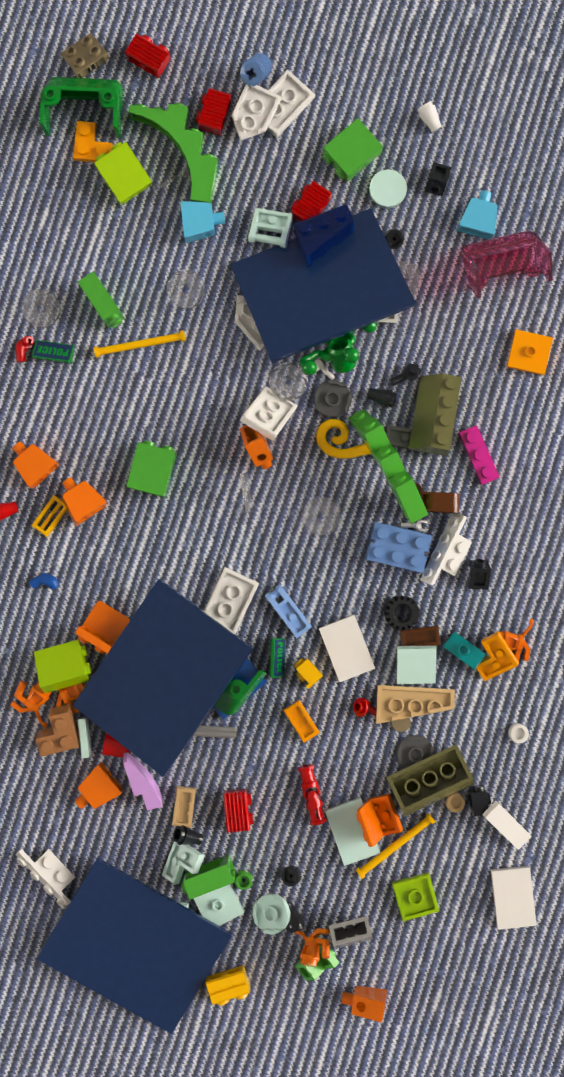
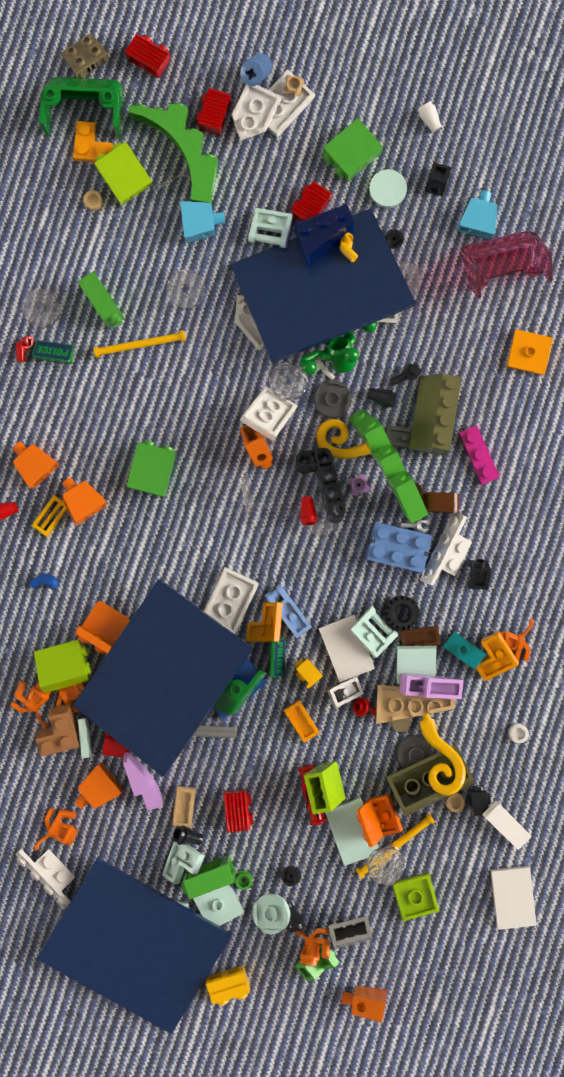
(60, 831): none -> orange piece
(93, 200): none -> tan tile
(269, 628): none -> light orange plate
(293, 80): none -> tan plate
(308, 513): none -> red cone
(324, 787): none -> lime brick
(325, 485): none -> black beam
(345, 691): none -> light grey slope
(346, 247): none -> yellow arm
(363, 485): none -> lavender plate
(368, 634): none -> light aqua plate
(393, 871): none -> clear plate
(430, 686): none -> lavender slope
(430, 733): none -> yellow plant

